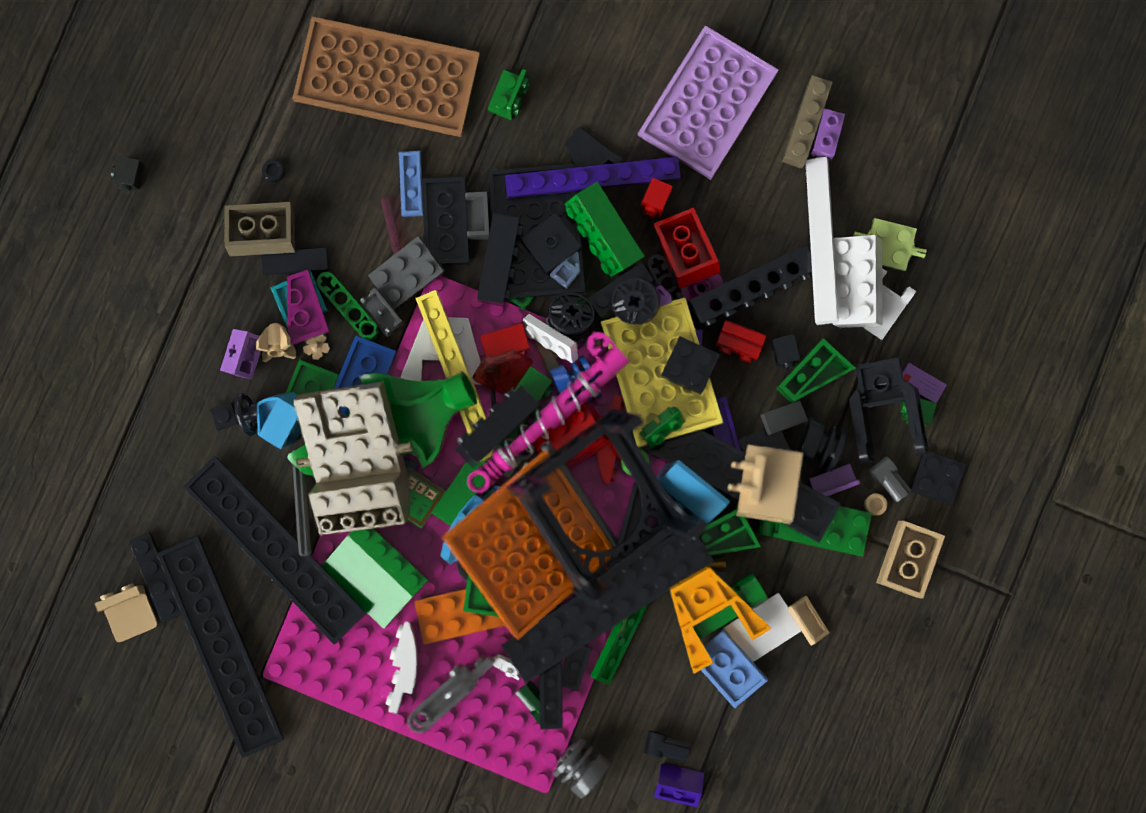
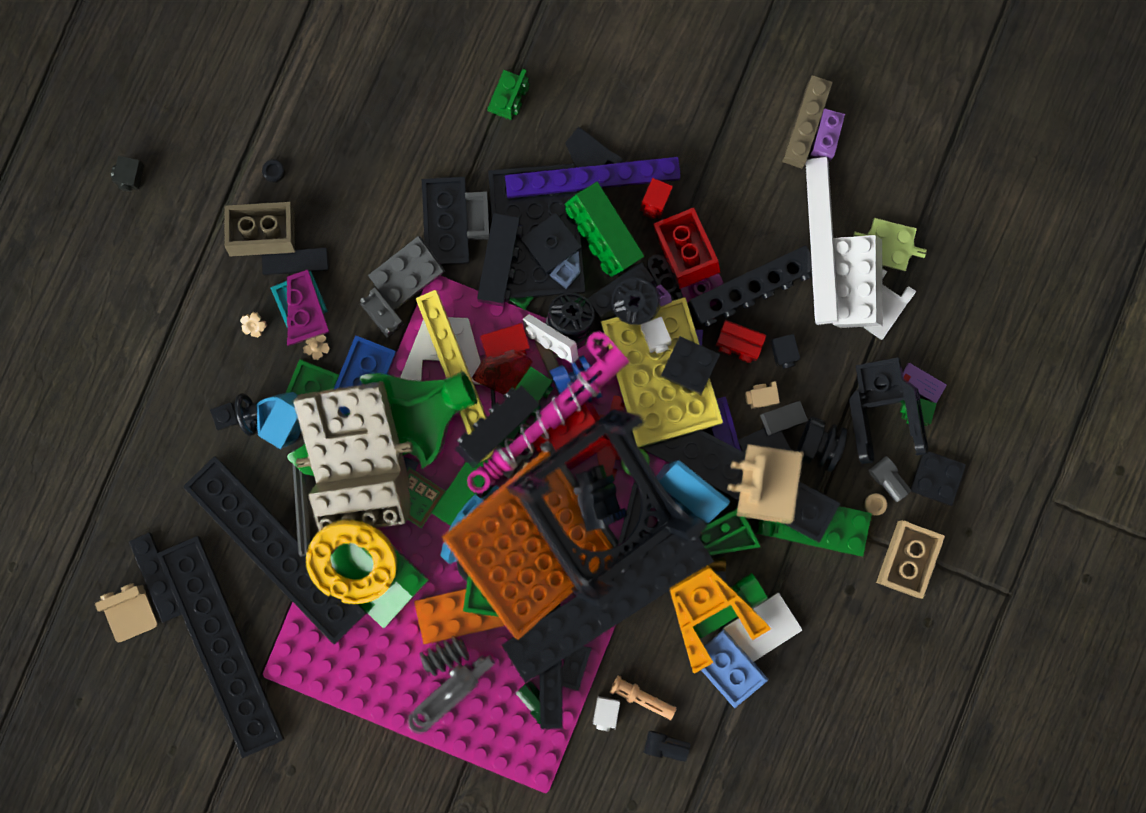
(241, 354): medium lavender brick -> none
(252, 324): none -> tan plant
(275, 343): tan brick -> none
(334, 584): none -> yellow plate
(349, 305): green beam -> none
(386, 76): medium nougat plate -> none
(390, 224): clear pink bar -> none
(406, 658): white slope -> none
(411, 183): medium blue tile -> none
(444, 656): none -> dark grey piece
(506, 665): white piece -> none
(581, 768): dark grey wheel -> none
(598, 498): none -> black hips
(606, 713): none -> white brick
(616, 647): green plate -> none
(633, 693): none -> light nougat pin
(655, 433): green hinge -> none
(656, 335): none -> white brick
(679, 785): dark purple panel -> none
(707, 102): lavender plate -> none
(762, 396): none -> tan brick
(808, 620): tan tile -> none
(816, 370): green wedge -> none
(834, 481): medium lavender panel -> none

